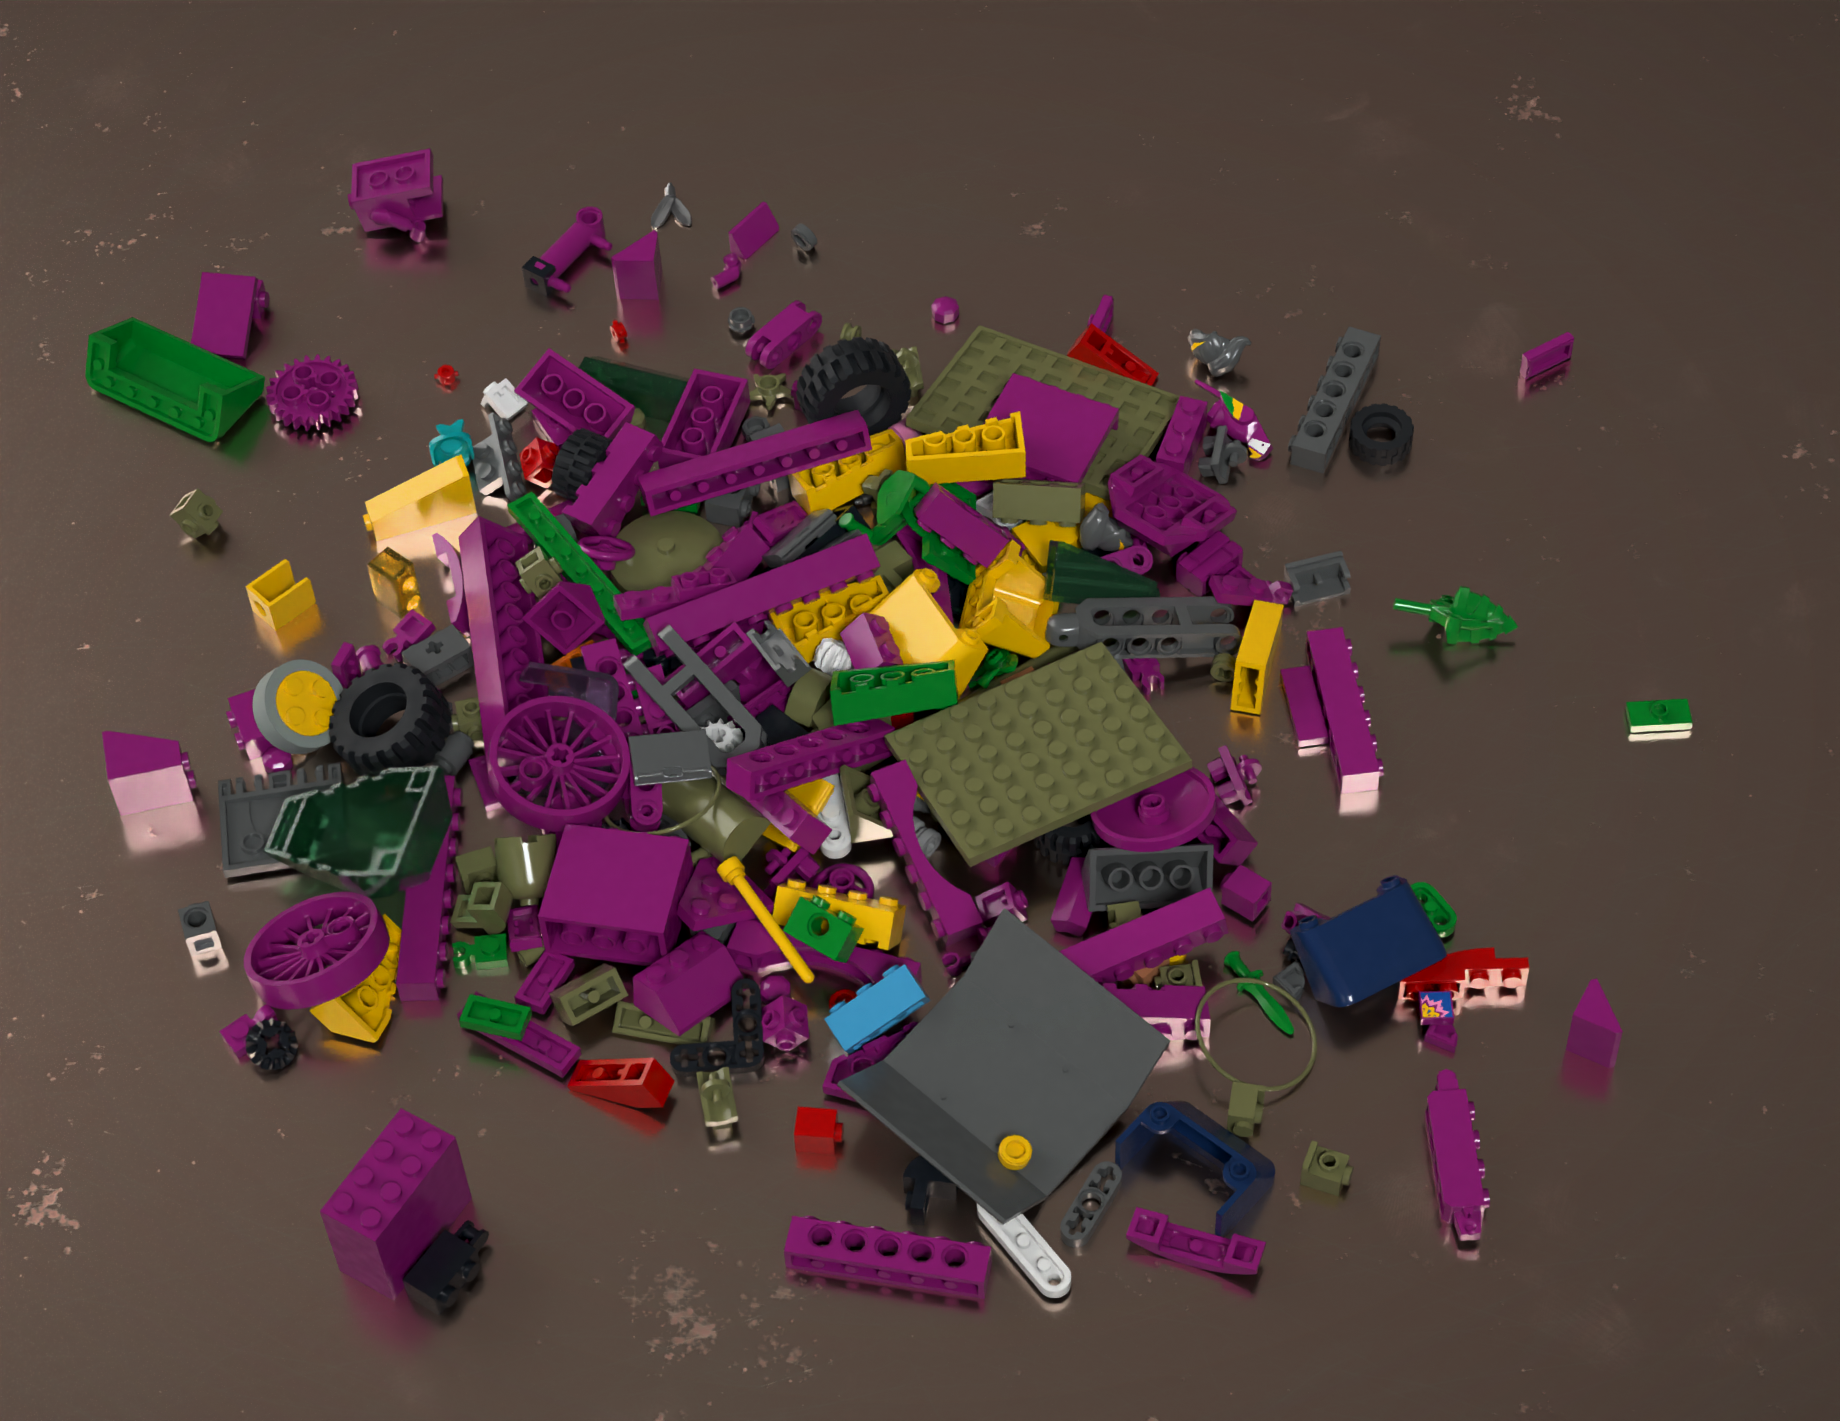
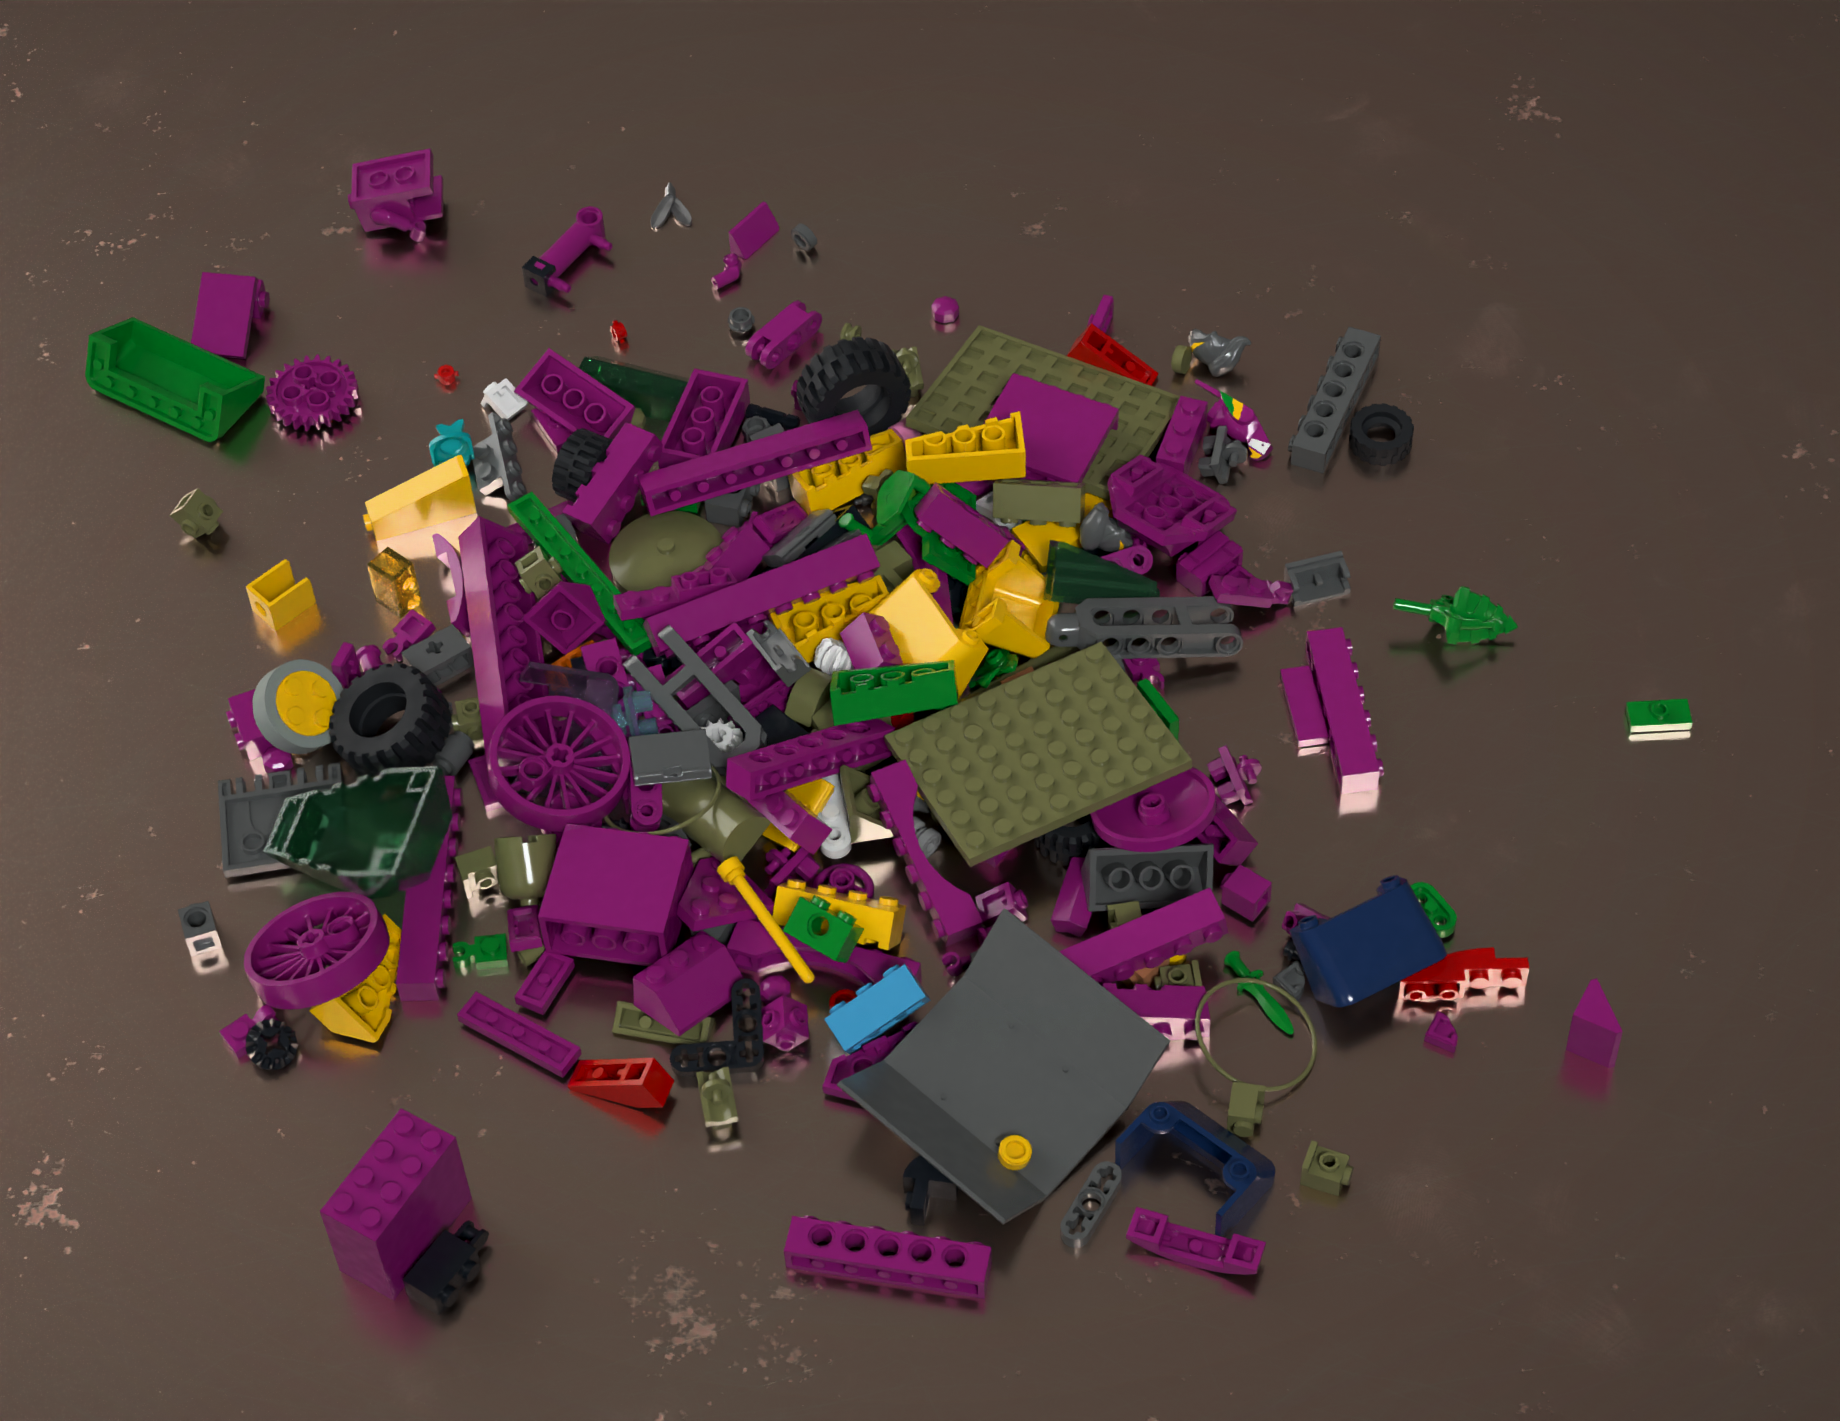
(147, 772): magenta slope -> none
(484, 908): olive brick -> none
(495, 1017): green plate -> none
(538, 462): red brick -> none
(588, 994): olive brick -> none
(605, 553): magenta piece -> none
(635, 703): none -> clear light blue hips
(638, 269): magenta slope -> none
(769, 389): olive animal -> none
(773, 416): none -> black axle
(817, 1130): red brick -> none
(1030, 1253): white plate -> none
(1160, 706): none -> green plate
(1181, 359): none -> olive tile
(1223, 667): olive bush -> none
(1256, 657): yellow slope -> none
(1435, 1007): tile -> none
(1455, 1157): magenta hinge -> none
(1546, 355): magenta tile -> none

